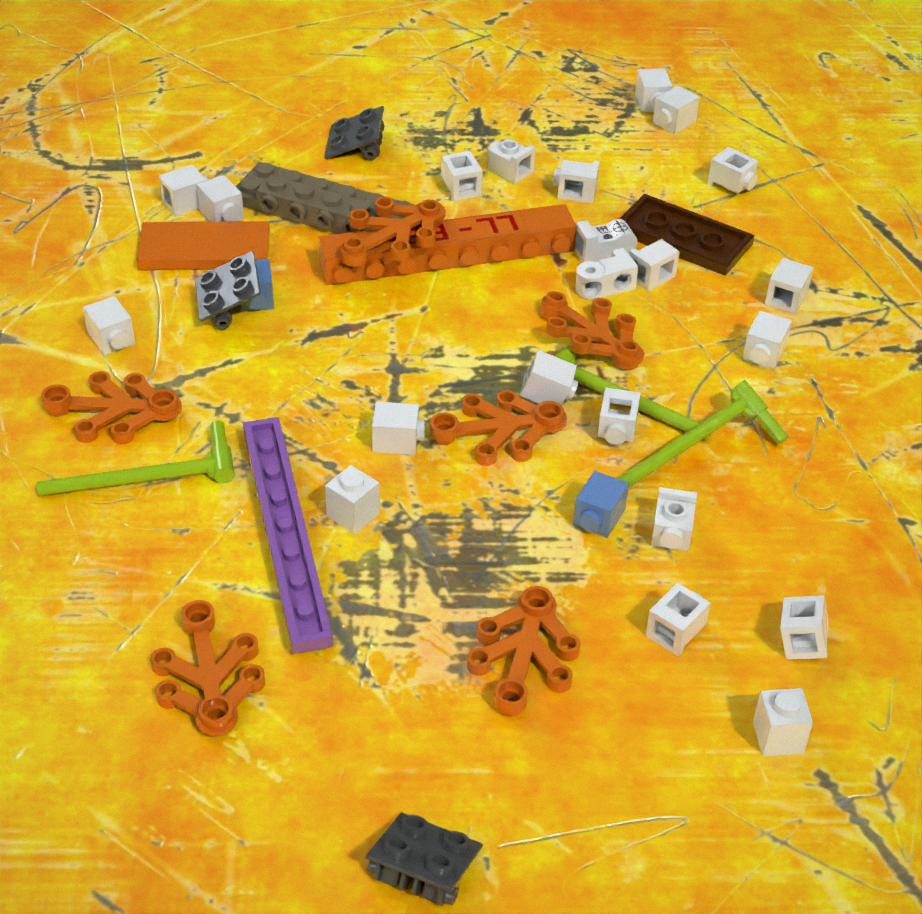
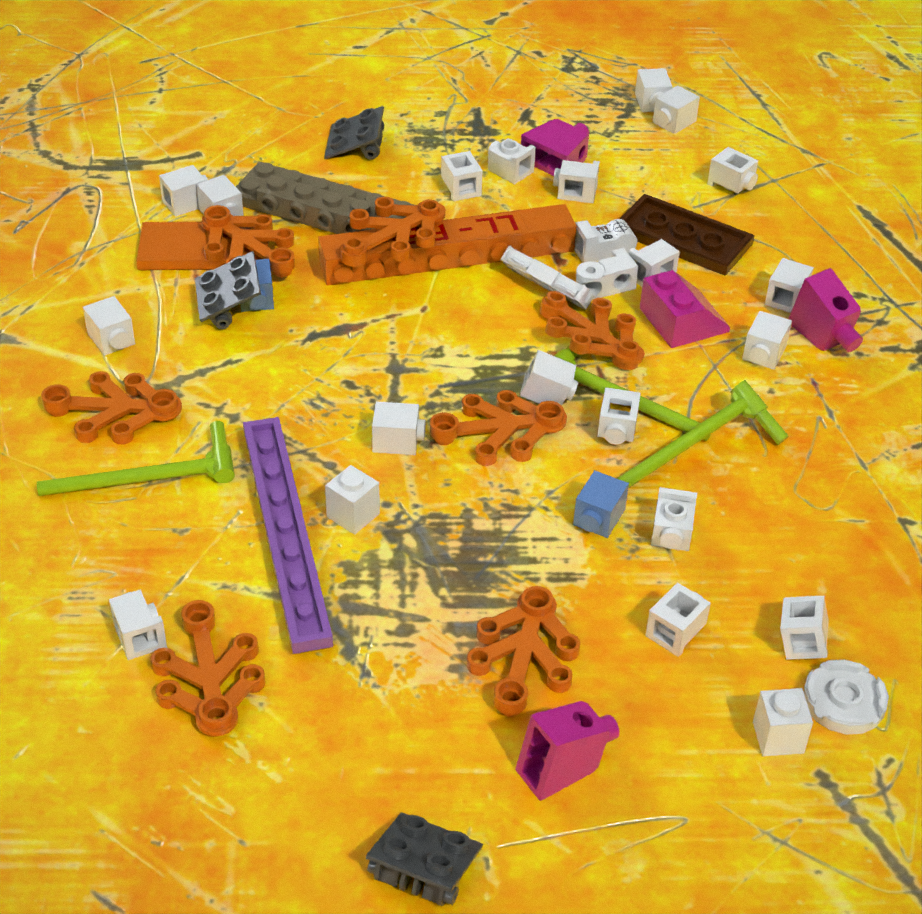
(137, 624): none -> white brick
(219, 220): none -> orange plant
(547, 277): none -> white piece
(557, 142): none -> dark pink torso
(563, 747): none -> dark pink torso
(679, 310): none -> dark pink slope
(826, 312): none -> dark pink torso
(845, 697): none -> white tile

